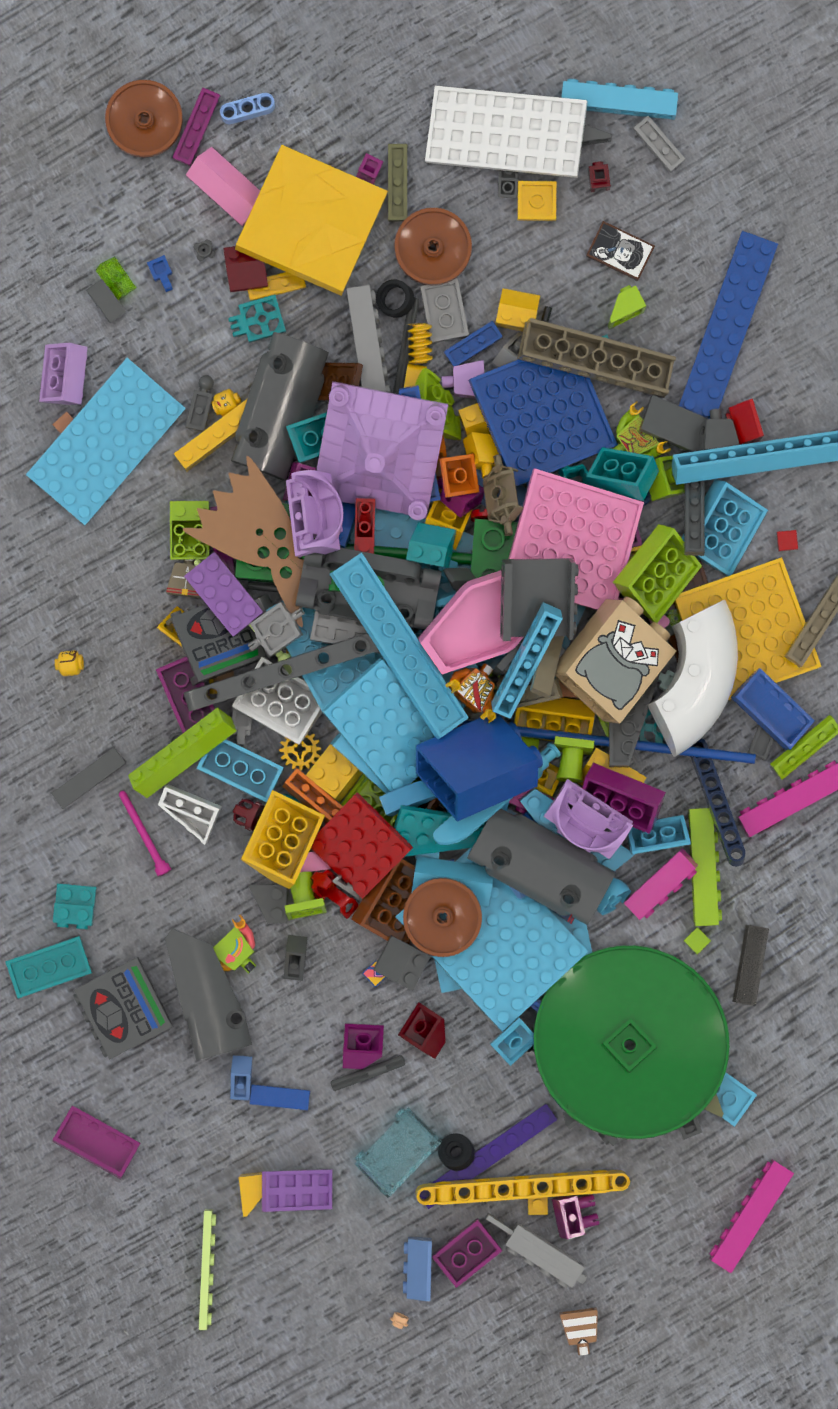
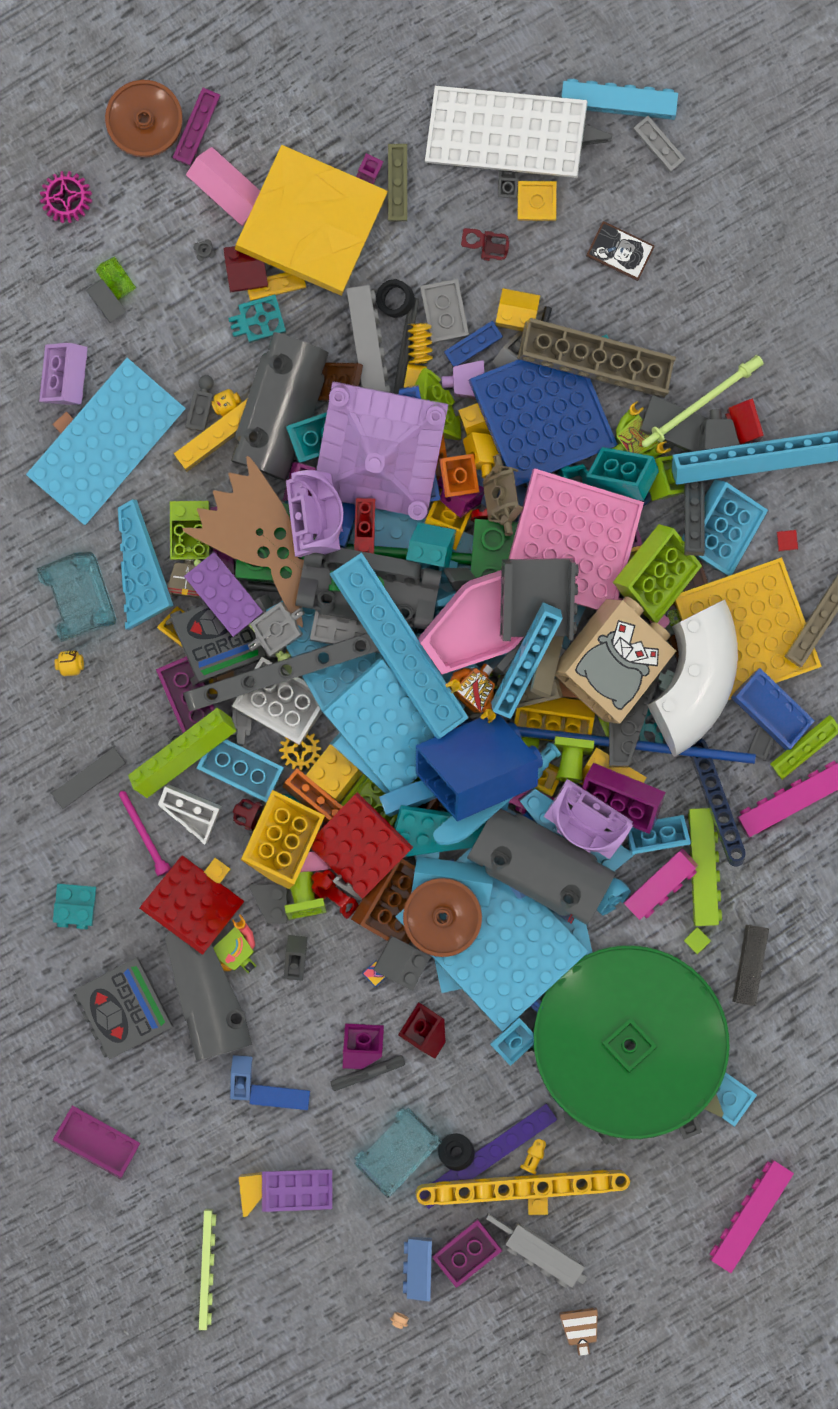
(48, 967): teal plate -> none
(62, 181): none -> dark pink gear
(78, 594): none -> clear light blue windscreen
(141, 573): none -> medium azure wing
(160, 271): blue plate -> none
(191, 905): none -> red plate
(217, 870): none -> yellow plate
(257, 111): light blue beam -> none
(438, 229): dark orange dish -> none
(486, 244): none -> dark red piece
(535, 1154): none -> yellow piece
(569, 1217): magenta brick -> none
(599, 183): dark red window -> none
(627, 306): lime slope -> none
(728, 324): blue plate -> none
(744, 370): none -> yellowish green bar

